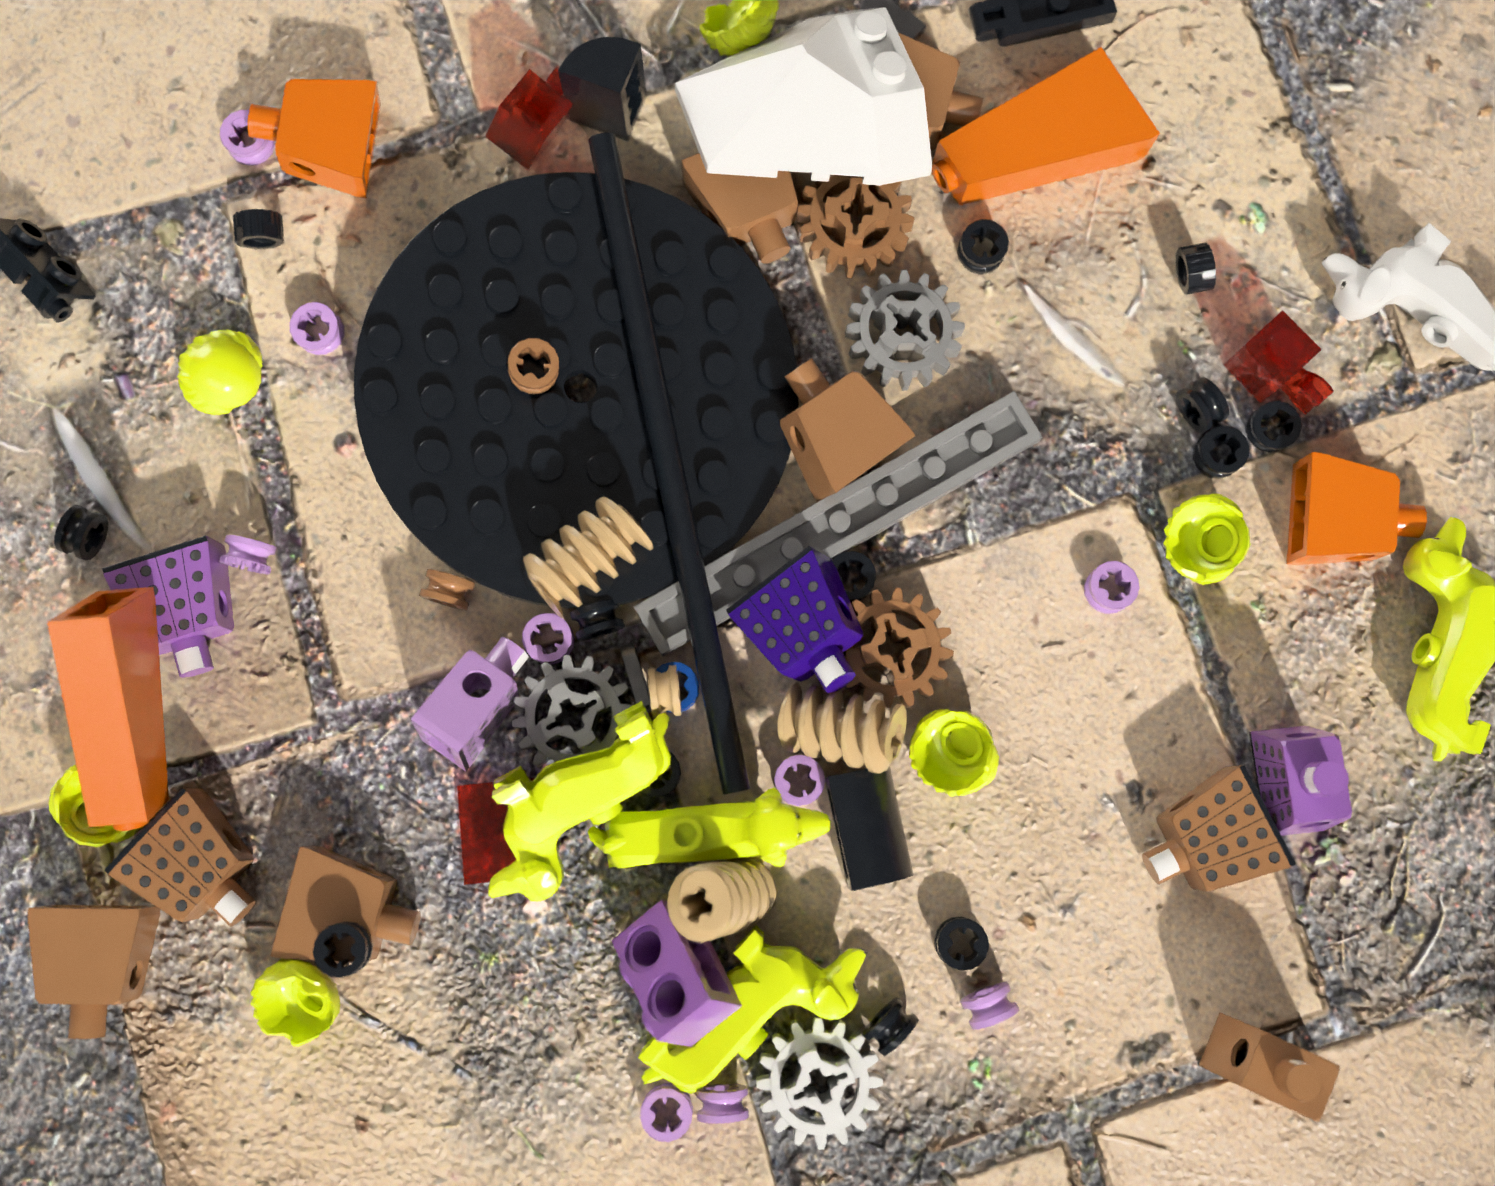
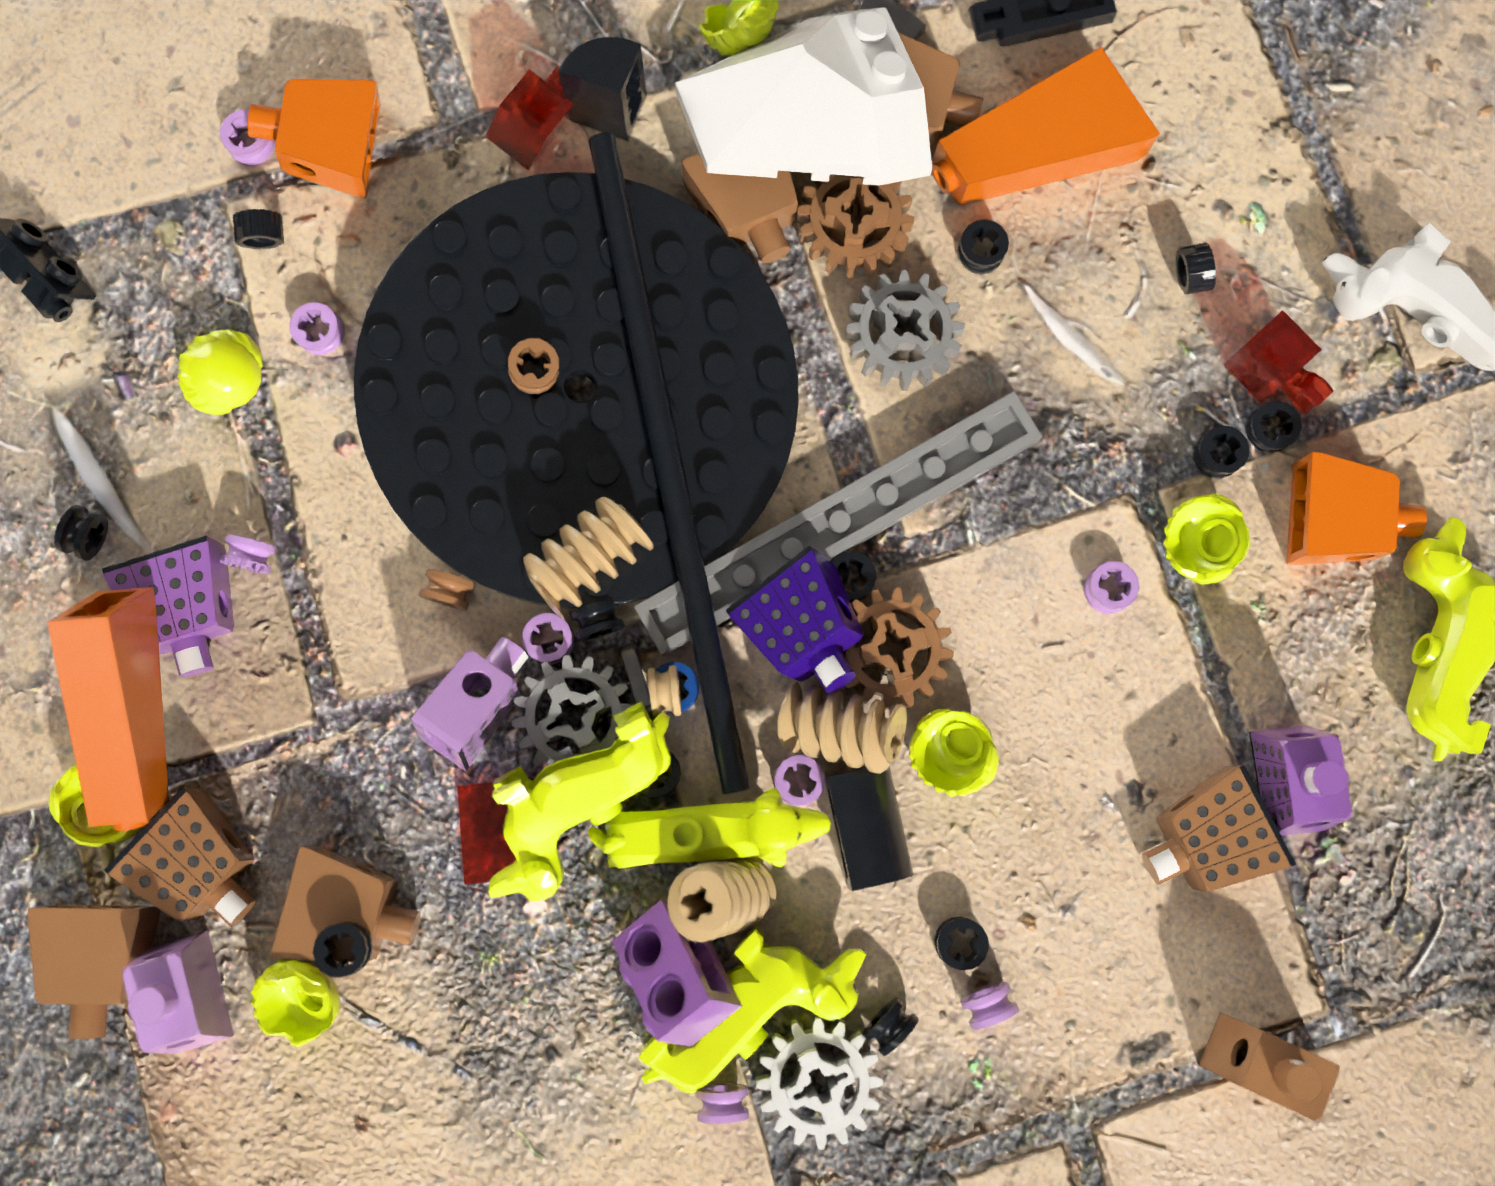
(177, 996): none -> lavender torso
(649, 1112): lavender bush -> none
(839, 428): medium nougat torso -> none
(1202, 404): black bush -> none

